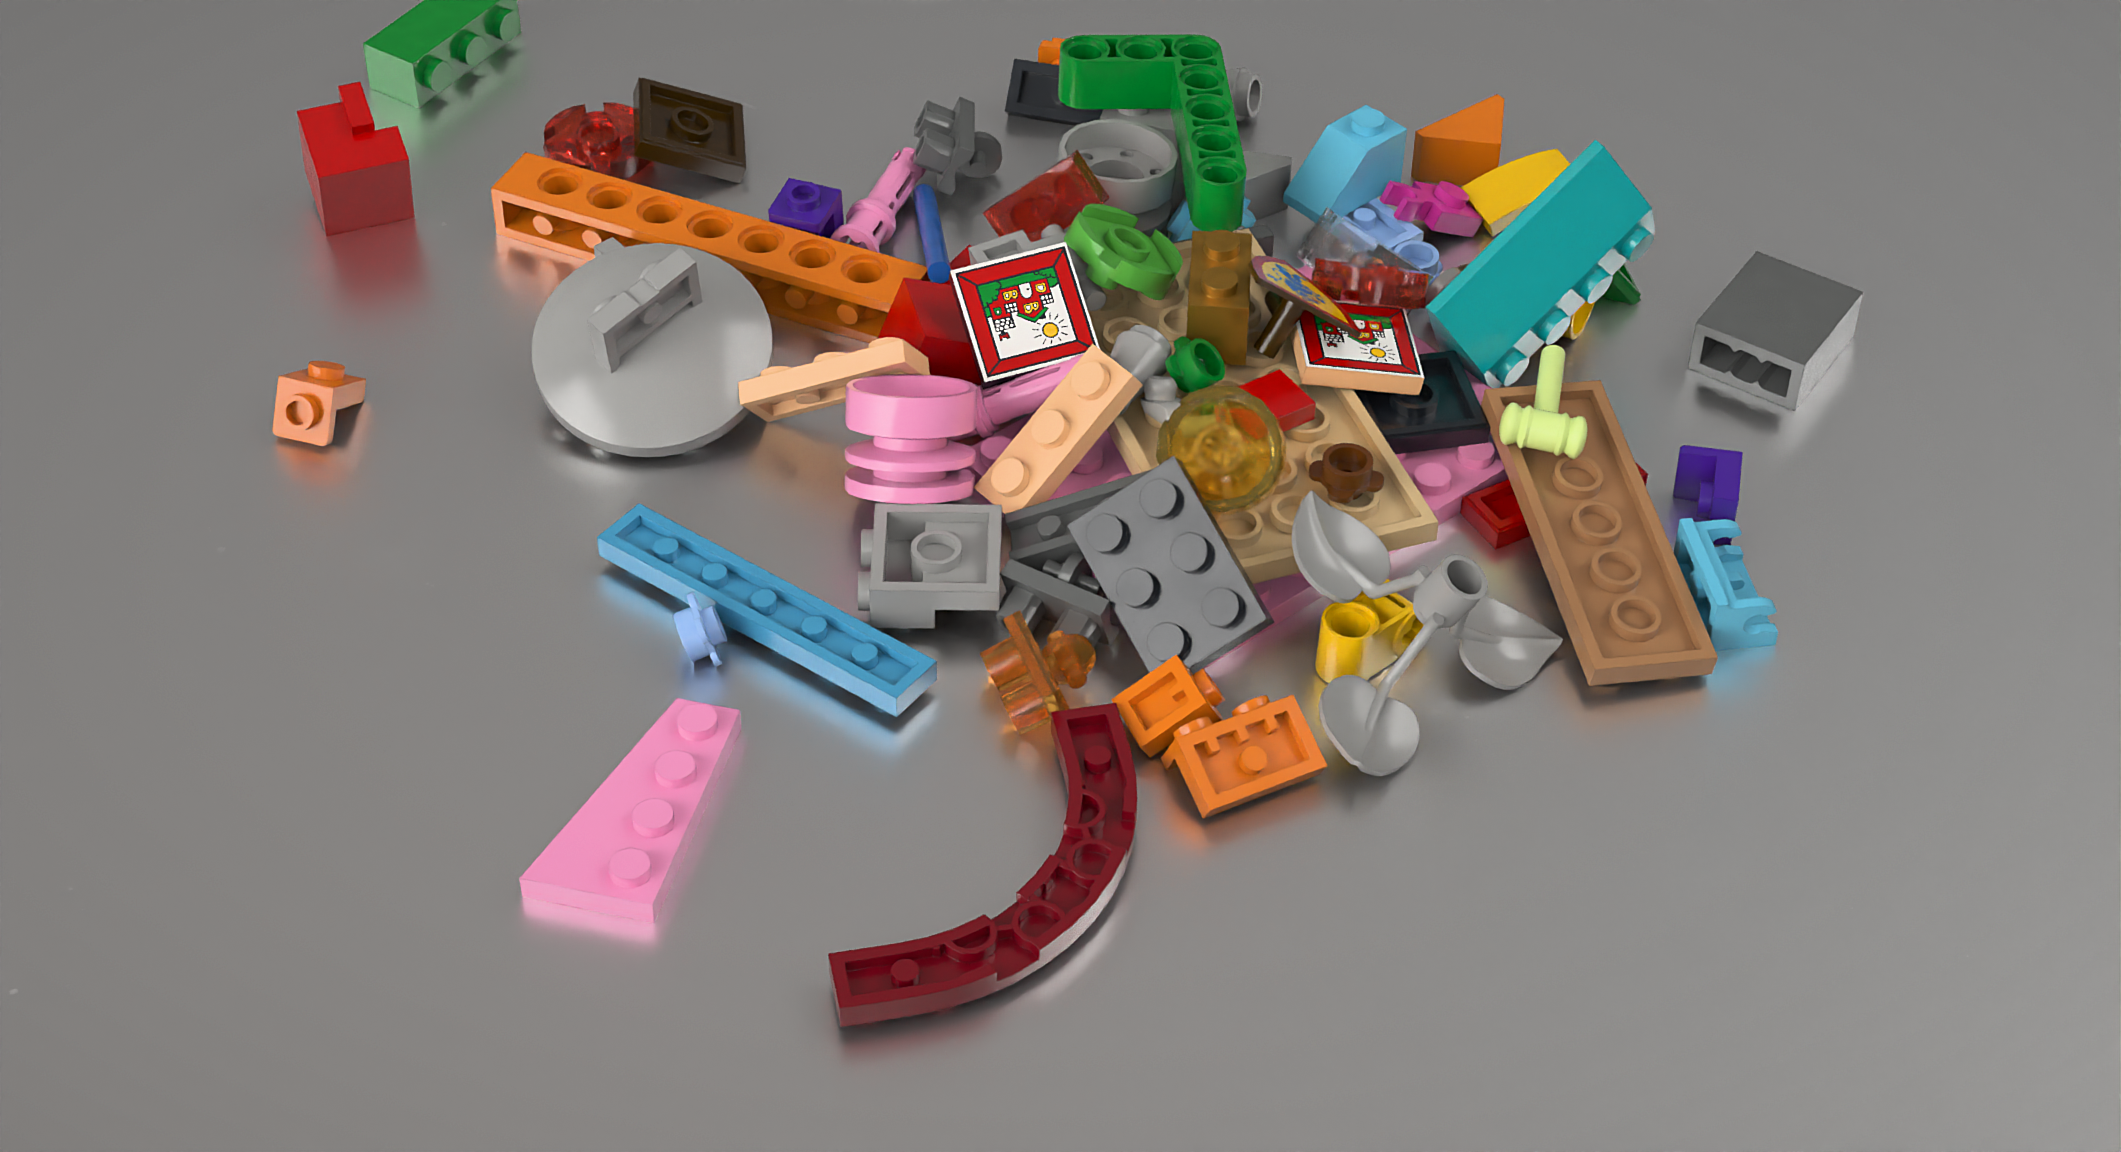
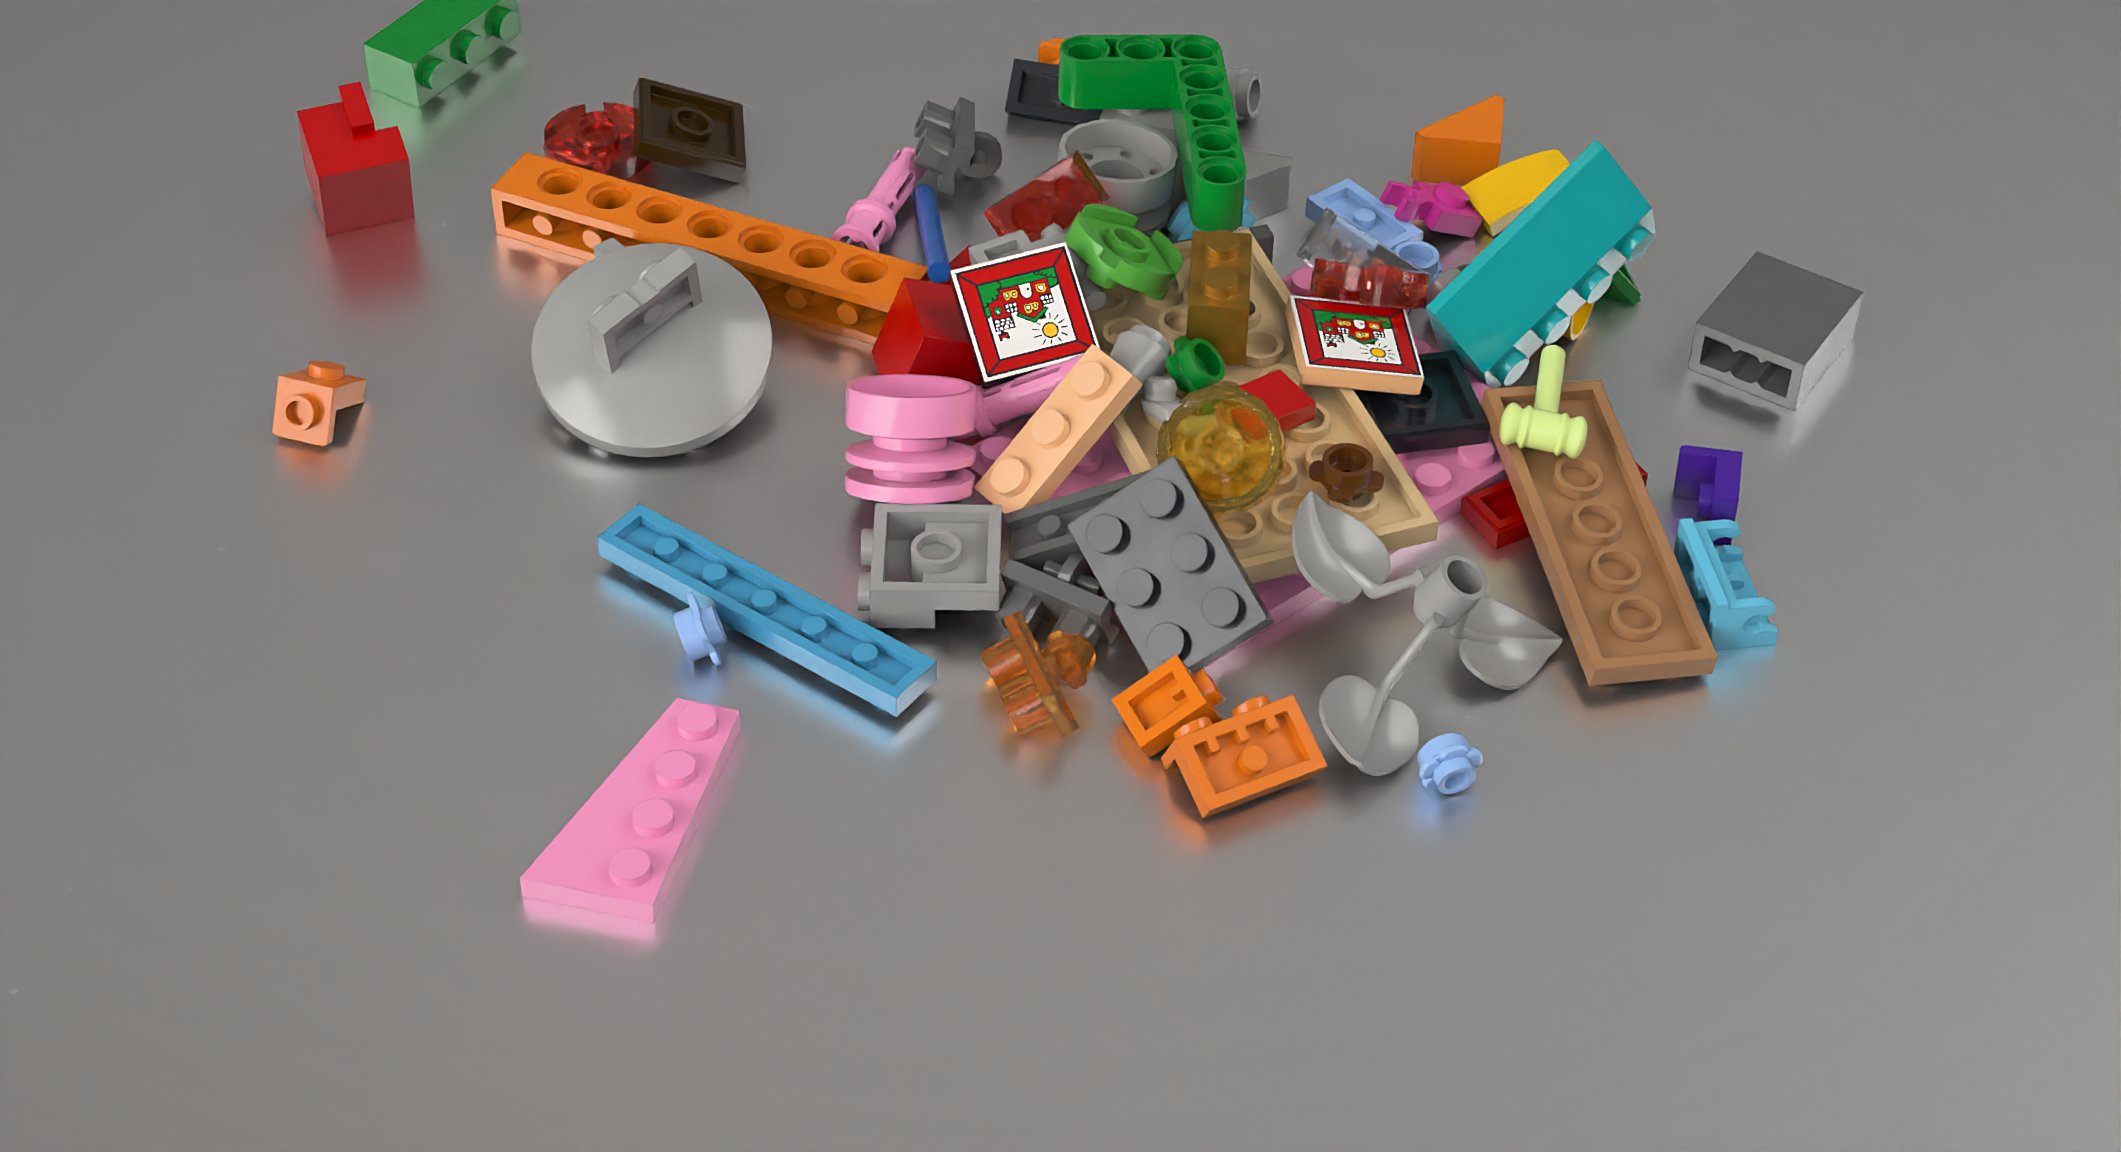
(808, 208): dark purple bracket -> none
(821, 384): light nougat plate -> none
(1048, 909): dark red plate -> none
(1288, 298): shield -> none
(1349, 164): medium azure slope -> none
(1364, 635): yellow piece -> none
(1448, 763): none -> light blue plate

